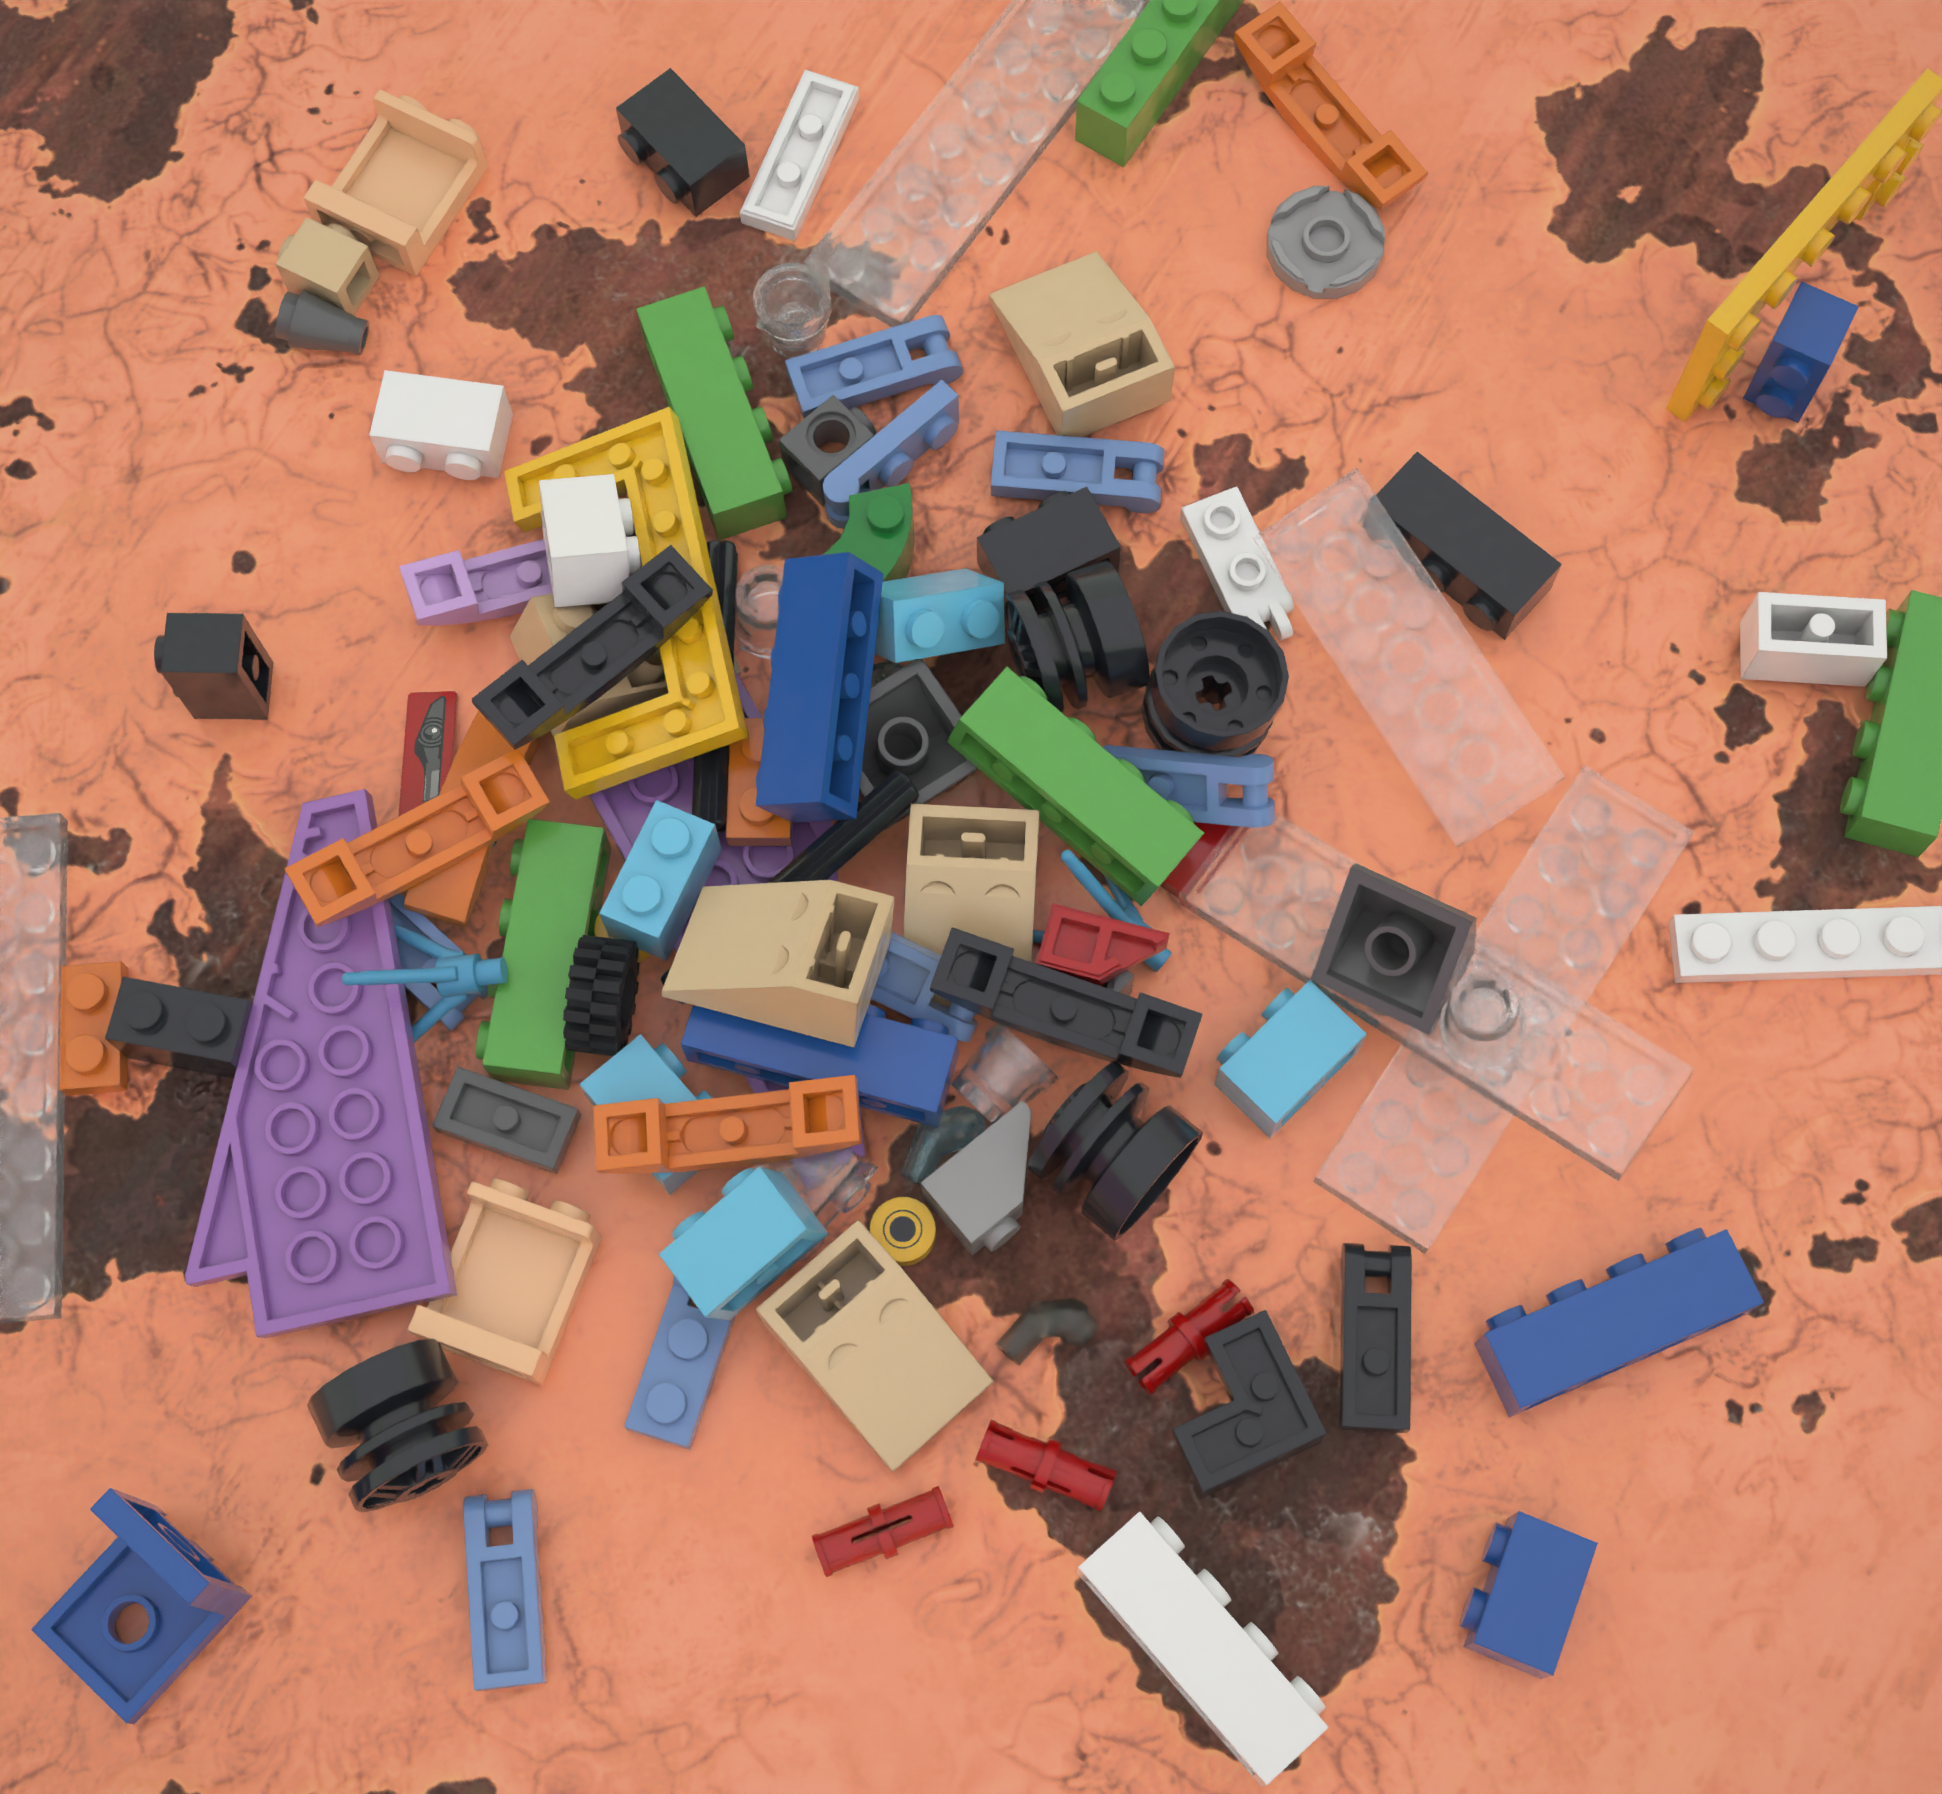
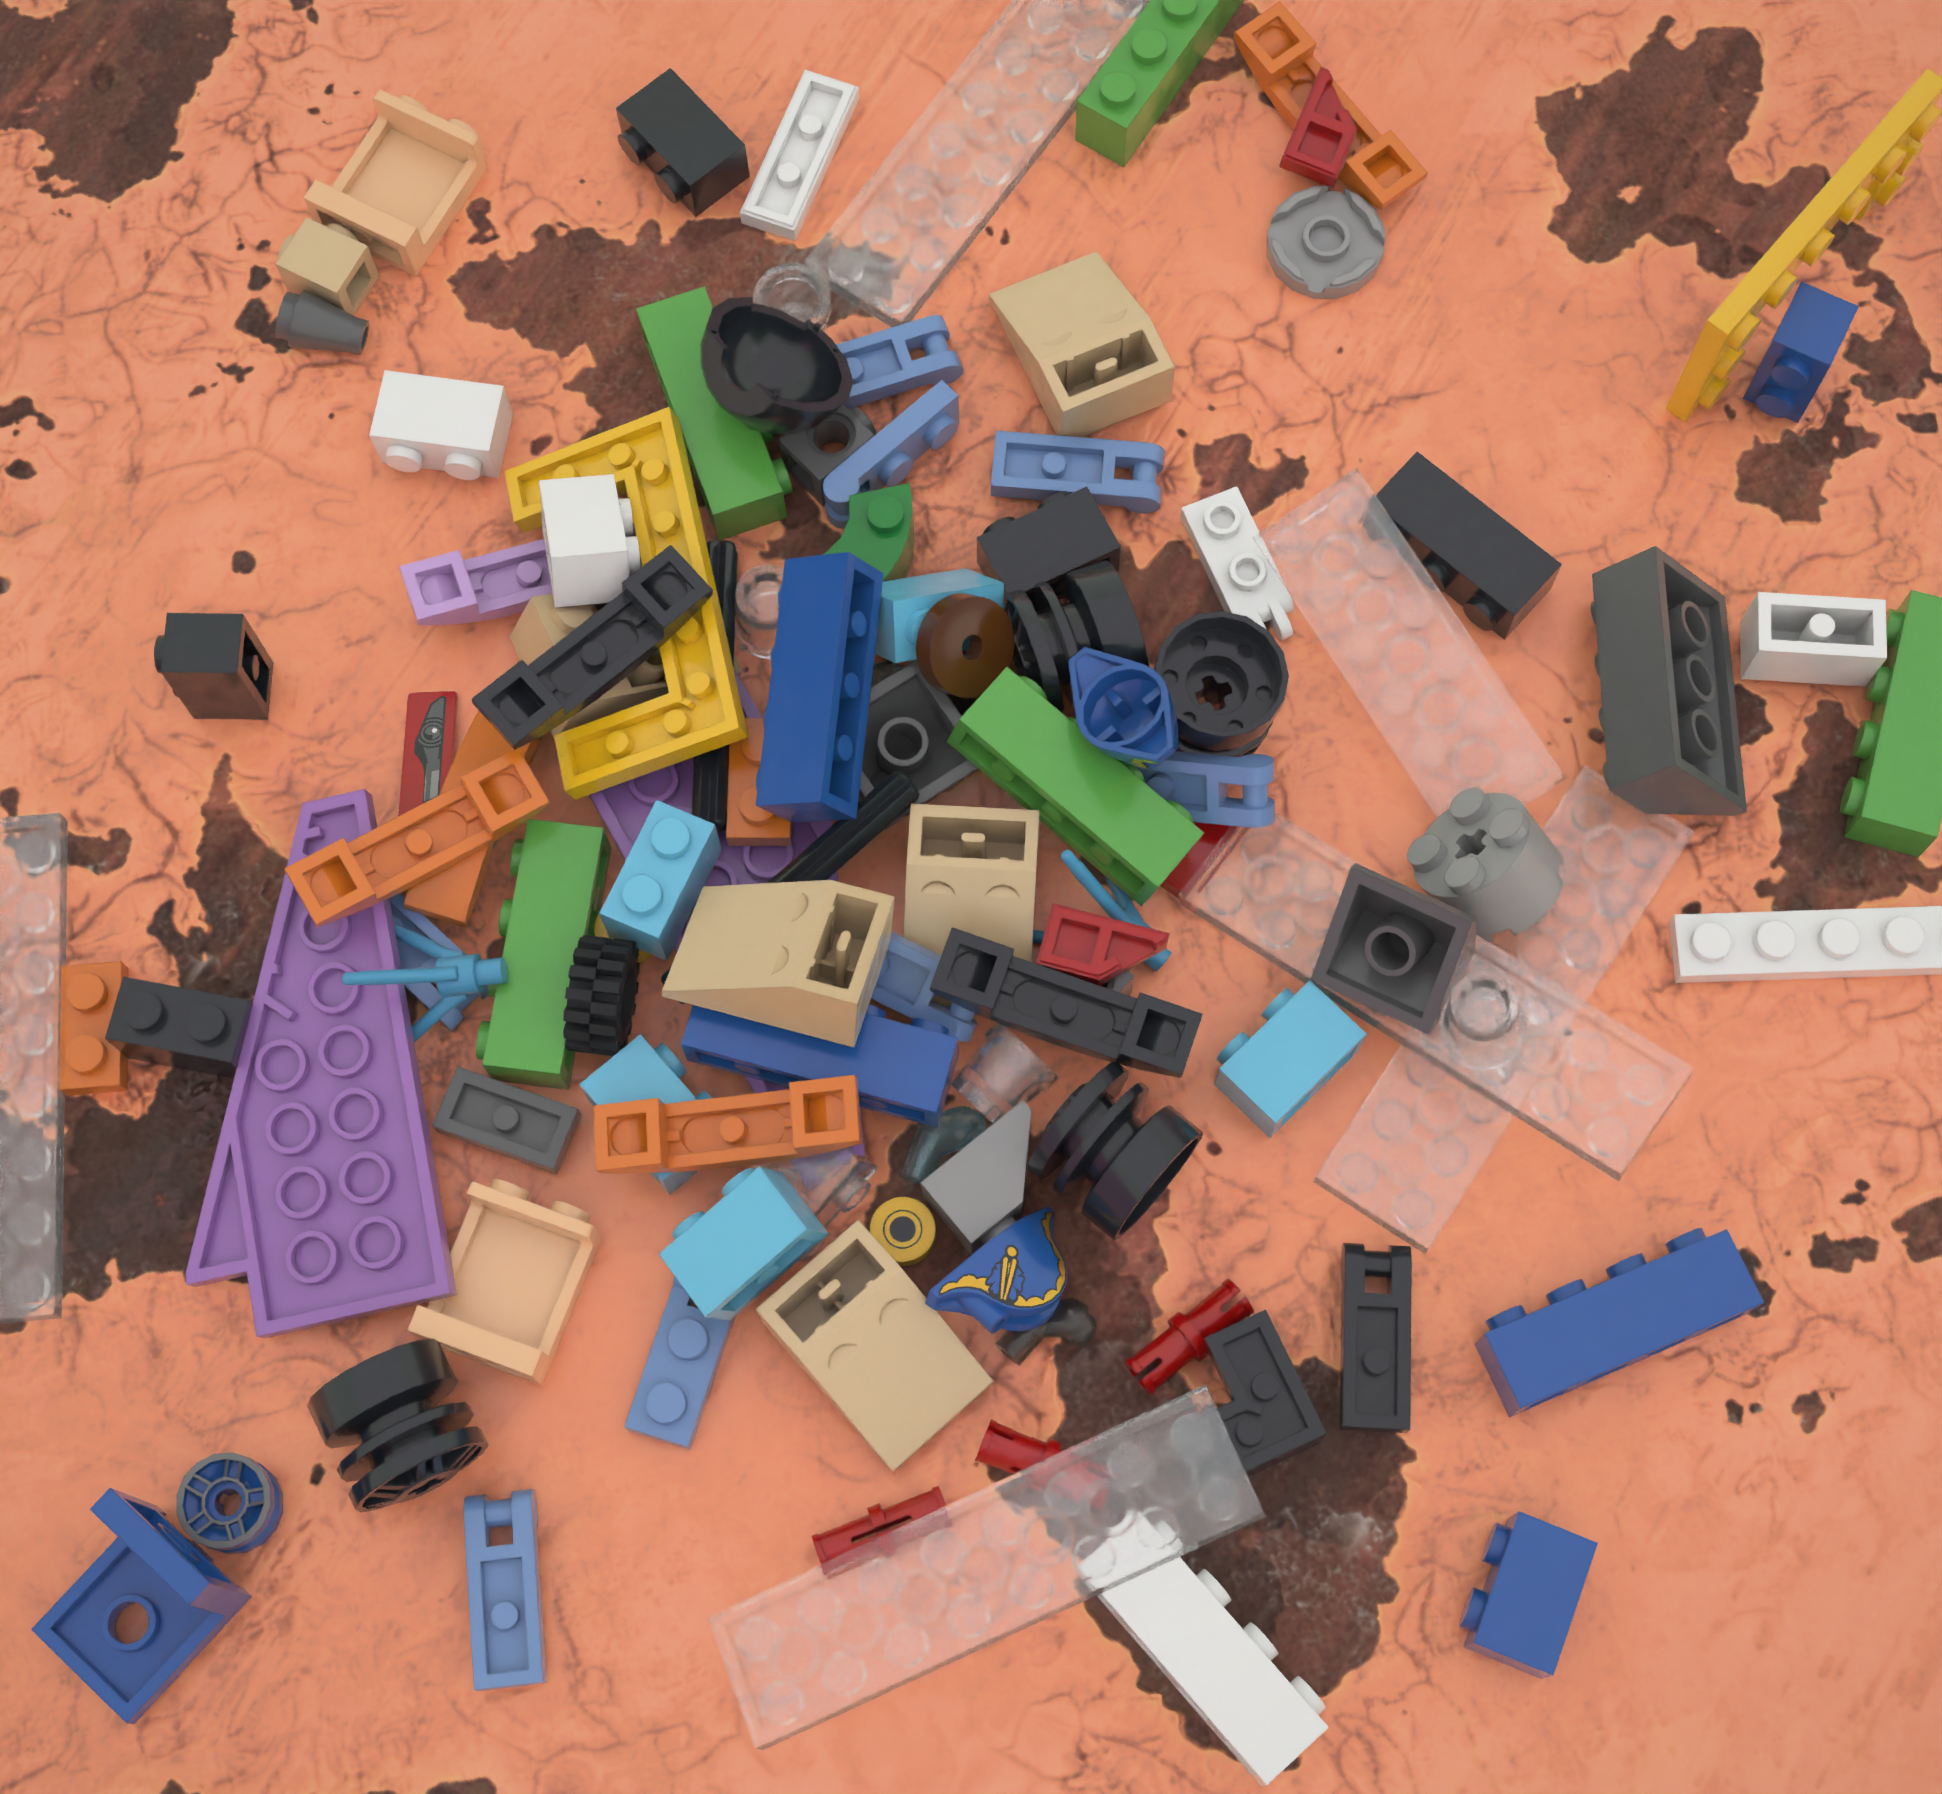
(204, 1515): none -> blue wheel
(772, 367): none -> black cylinder
(942, 638): none -> reddish brown piece
(985, 1567): none -> clear plate
(1010, 1279): none -> blue hat
(1123, 708): none -> blue hat
(1320, 135): none -> red tile
(1489, 862): none -> light grey brick
(1666, 689): none -> dark grey slope

